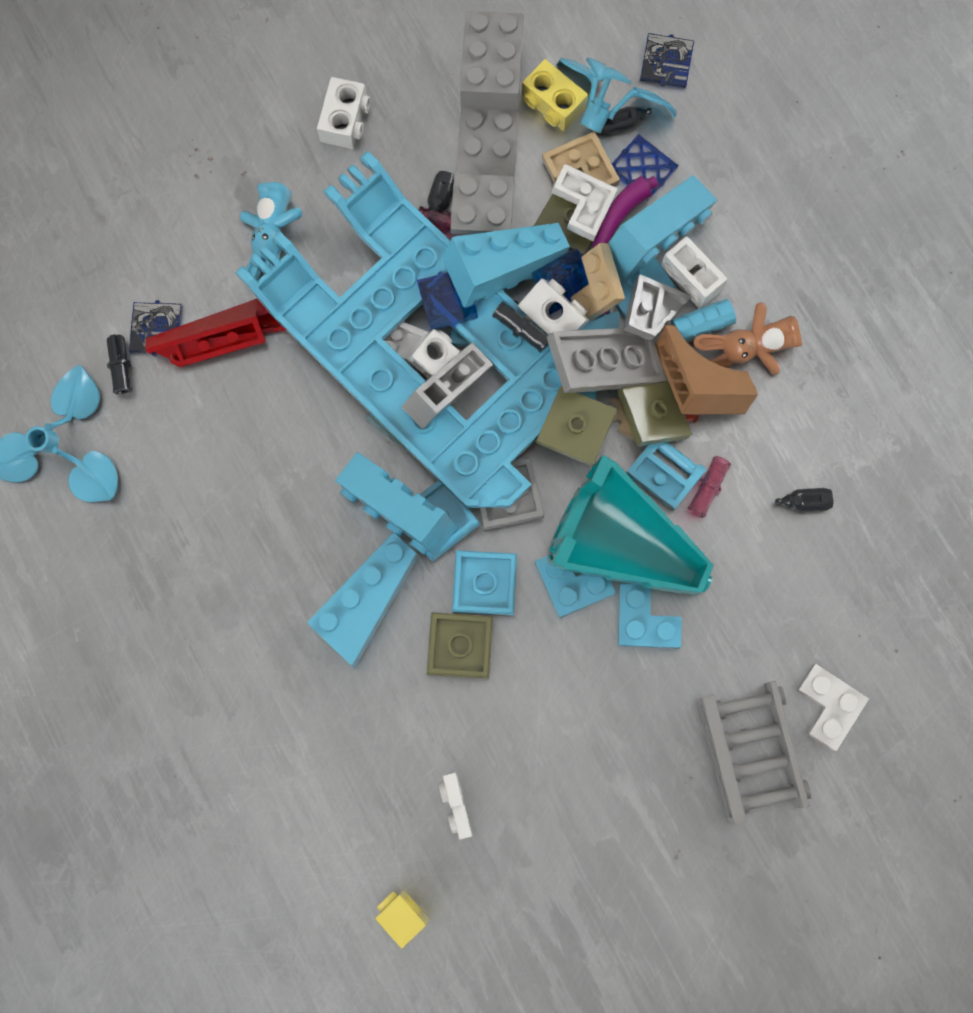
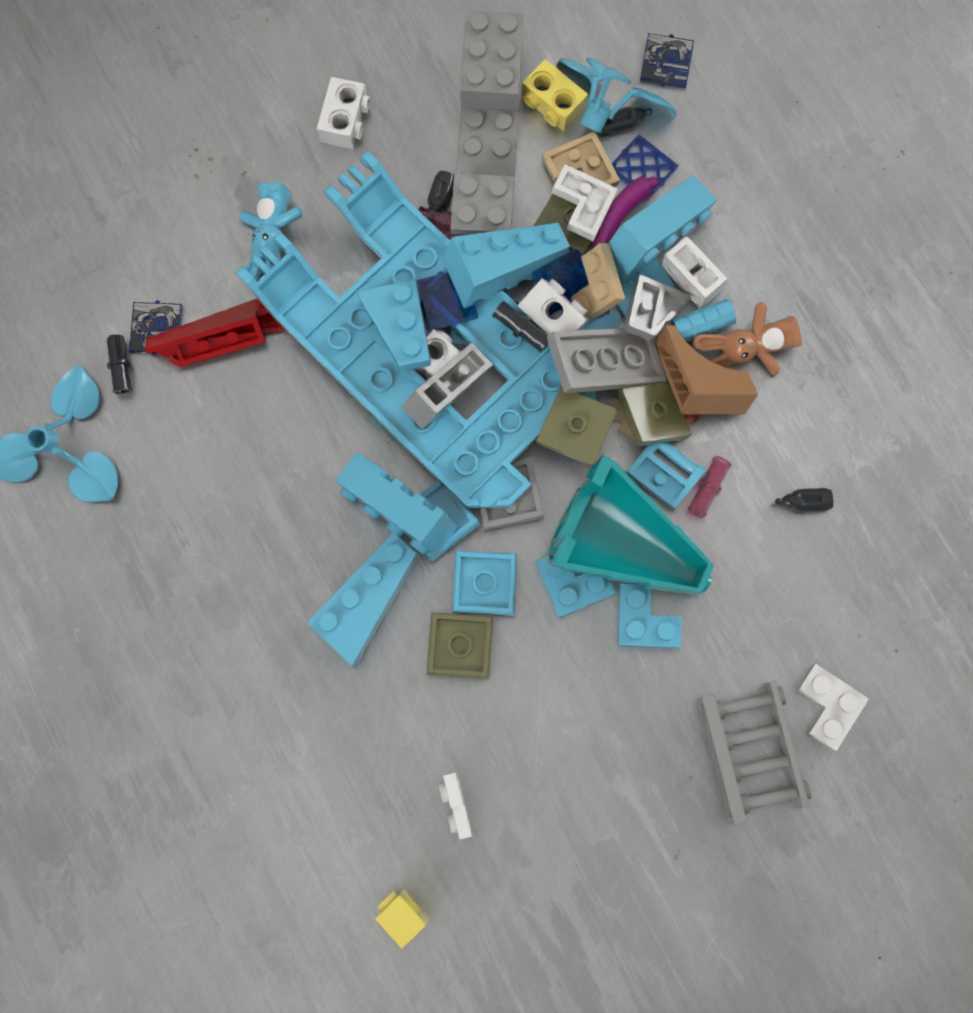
(400, 321): none -> medium azure wing

